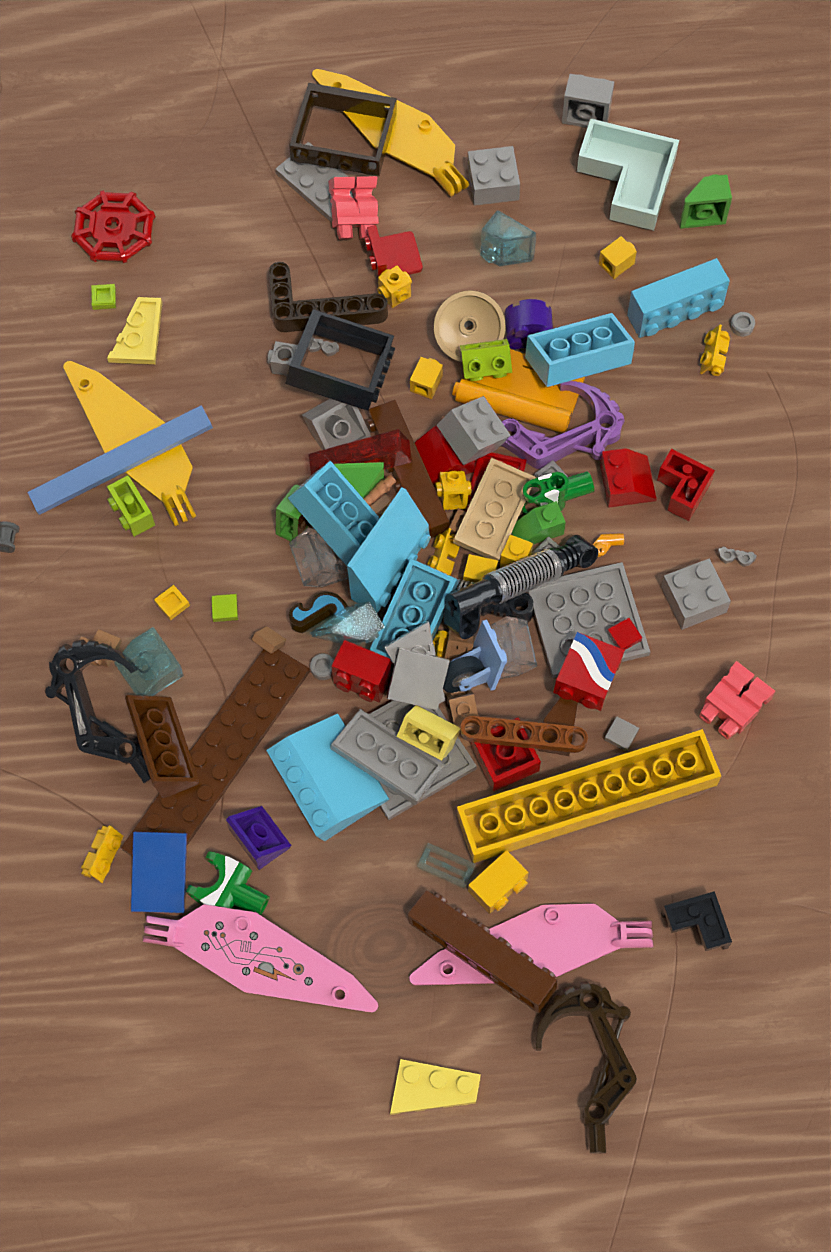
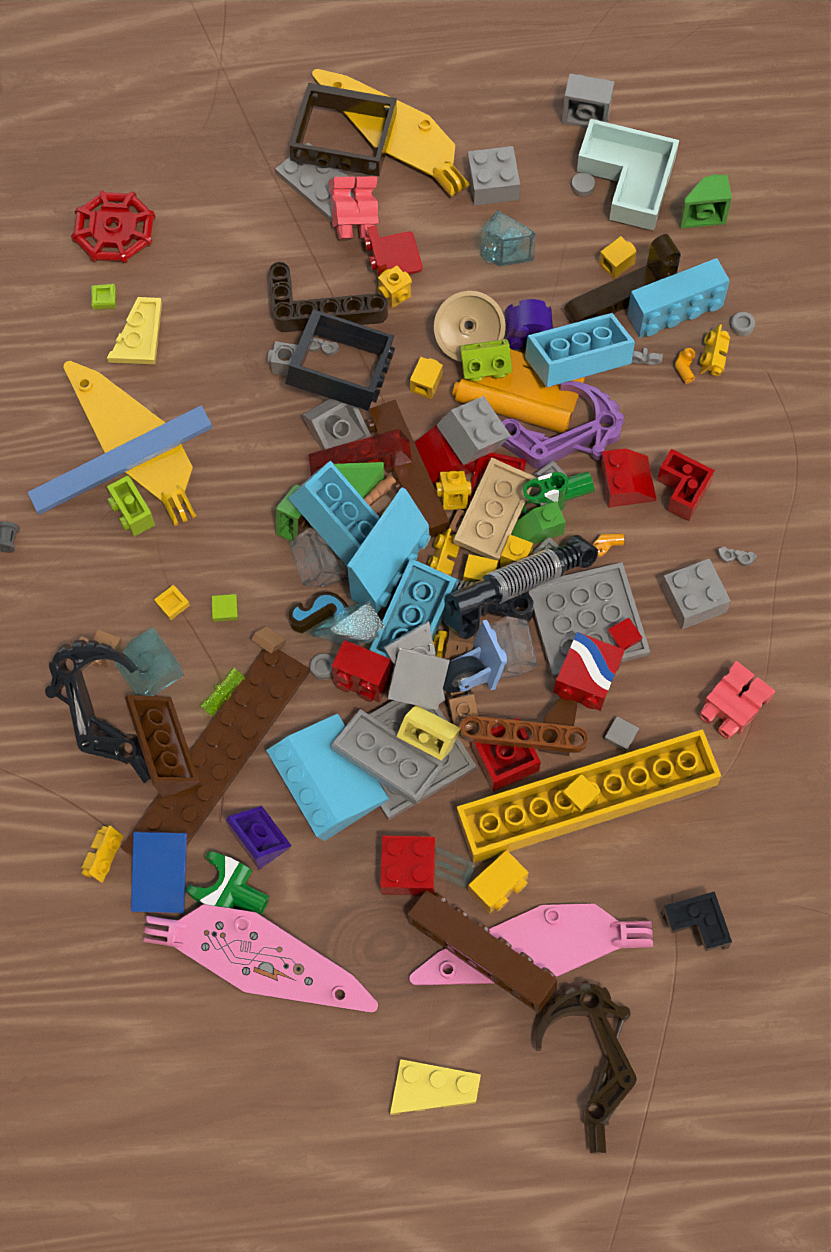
(222, 691): none -> clear neon green pin
(408, 865): none -> red brick
(581, 793): none -> yellow tile
(583, 184): none -> light grey tile
(615, 295): none -> dark brown beam
(650, 359): none -> light grey piece
(683, 364): none -> light orange arm

